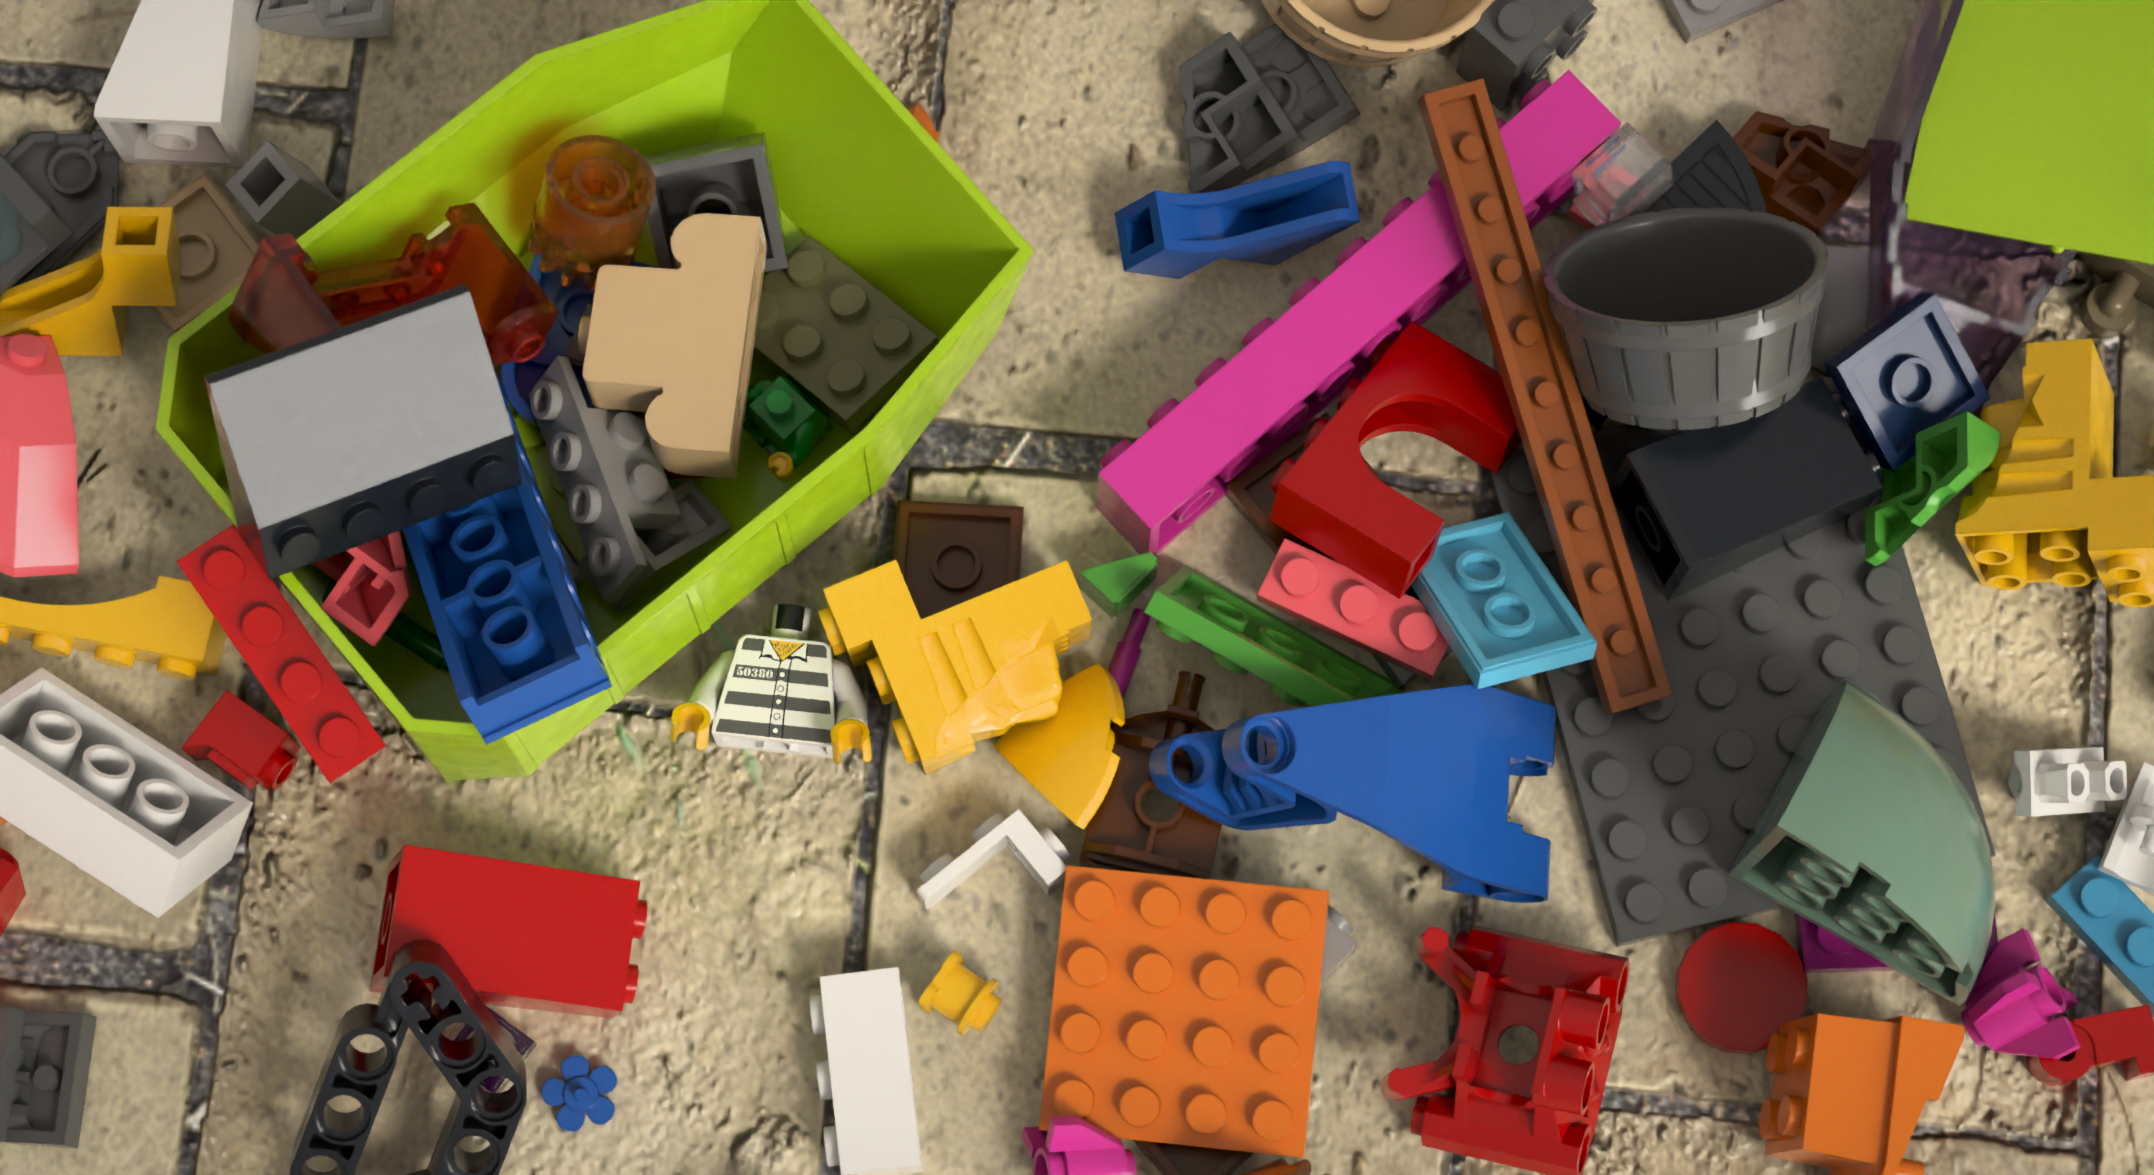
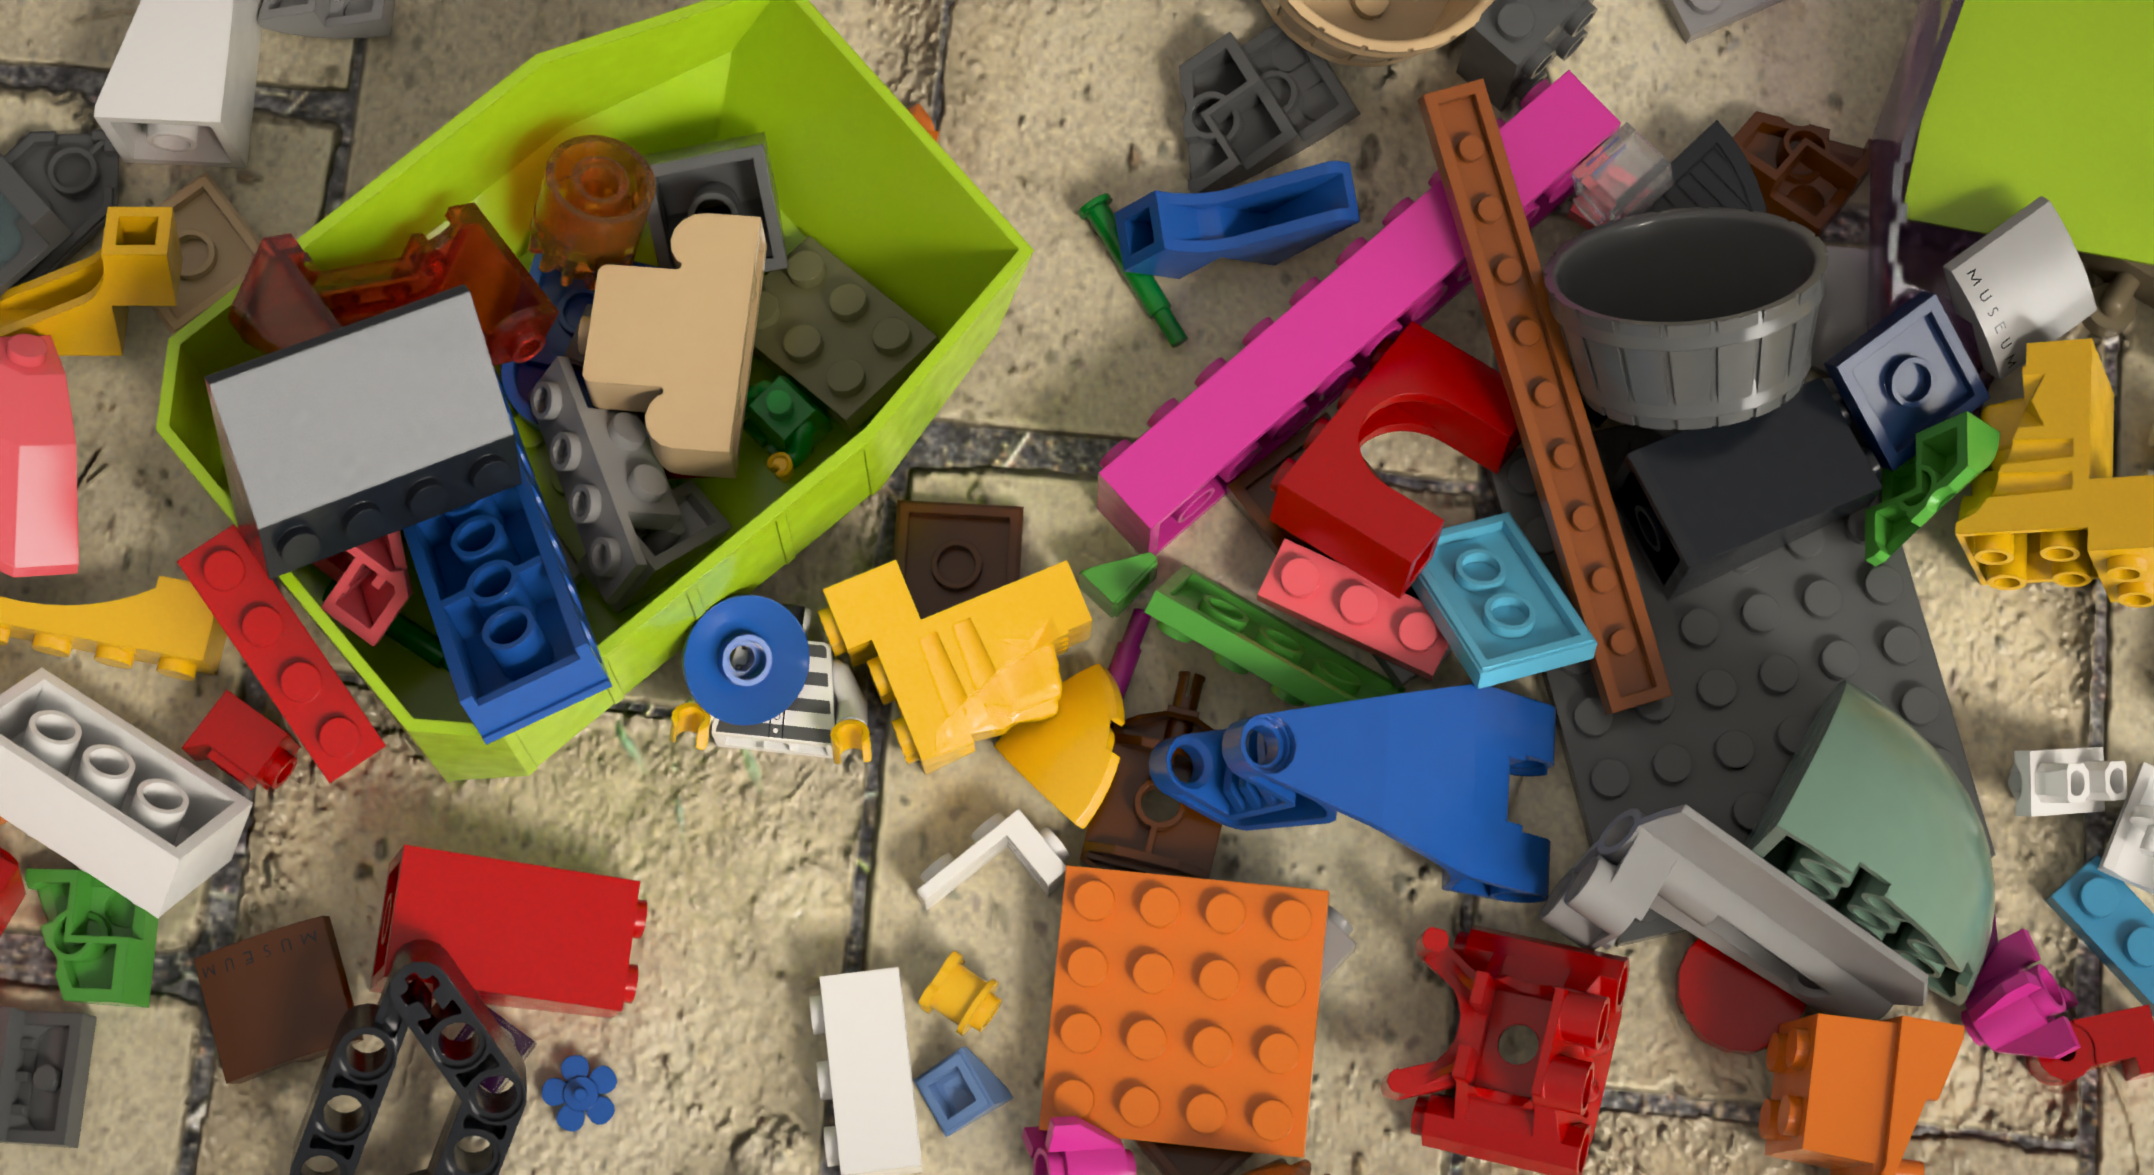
(97, 937): none -> bright green slope
(275, 998): none -> reddish brown slope
(281, 192): light grey brick -> none
(774, 666): none -> blue dish
(961, 1091): none -> medium blue slope
(1143, 285): none -> green piece
(1735, 904): none -> light grey panel
(2020, 286): none -> light grey slope

